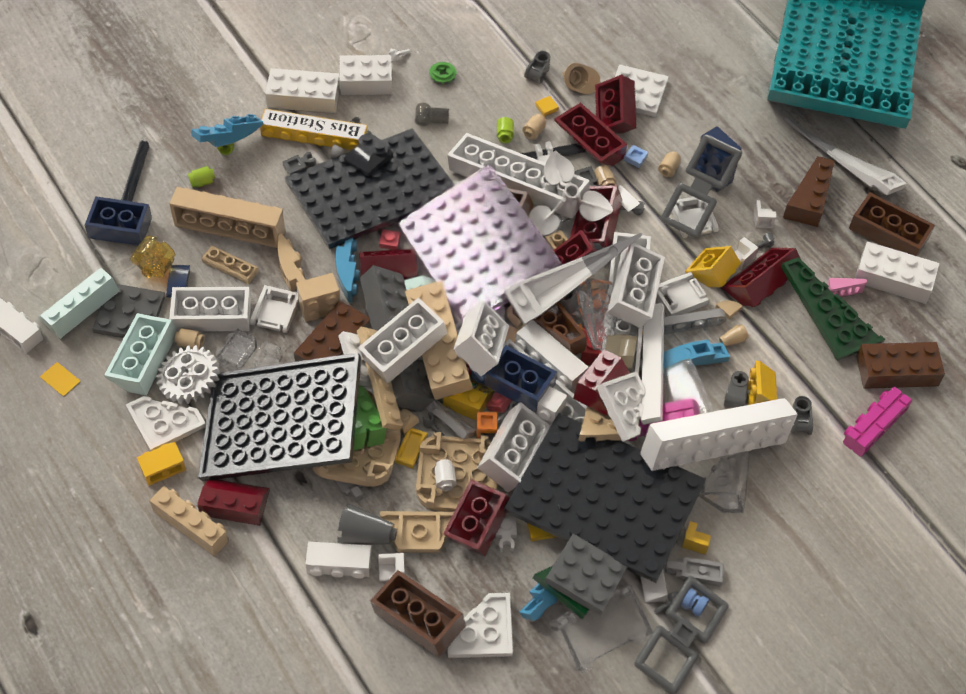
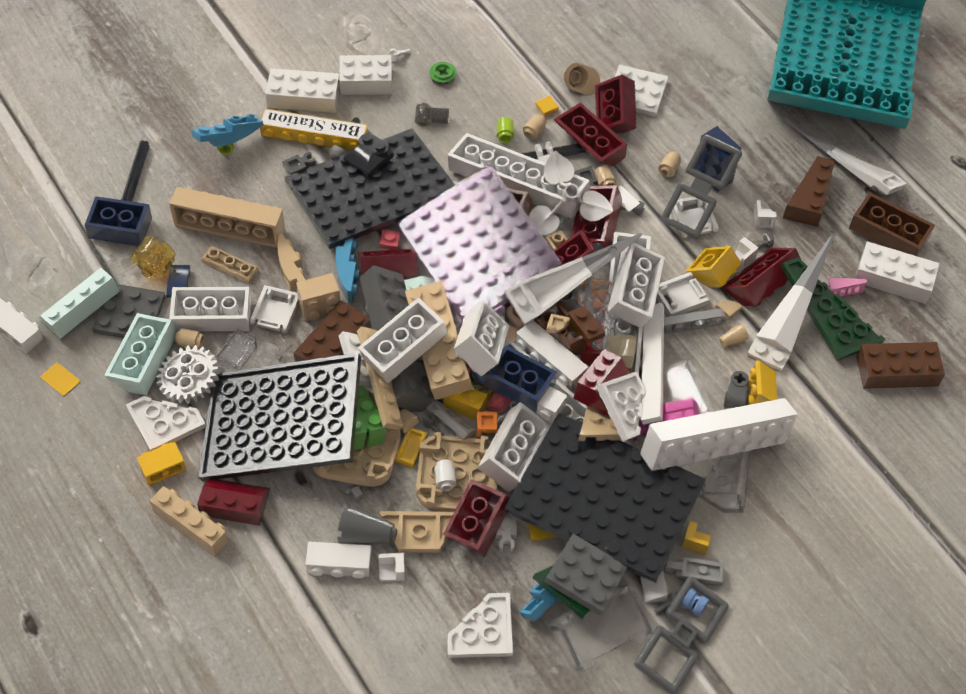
(201, 177): lime brick -> none
(418, 613): reddish brown brick -> none
(538, 67): dark grey piece -> none
(557, 323): none -> tan tile
(586, 324): none -> reddish brown plate
(636, 156): light blue plate -> none
(699, 352): dark azure slope -> none
(778, 335): none -> white plate
(804, 419): dark grey piece -> none
(876, 421): dark pink brick -> none

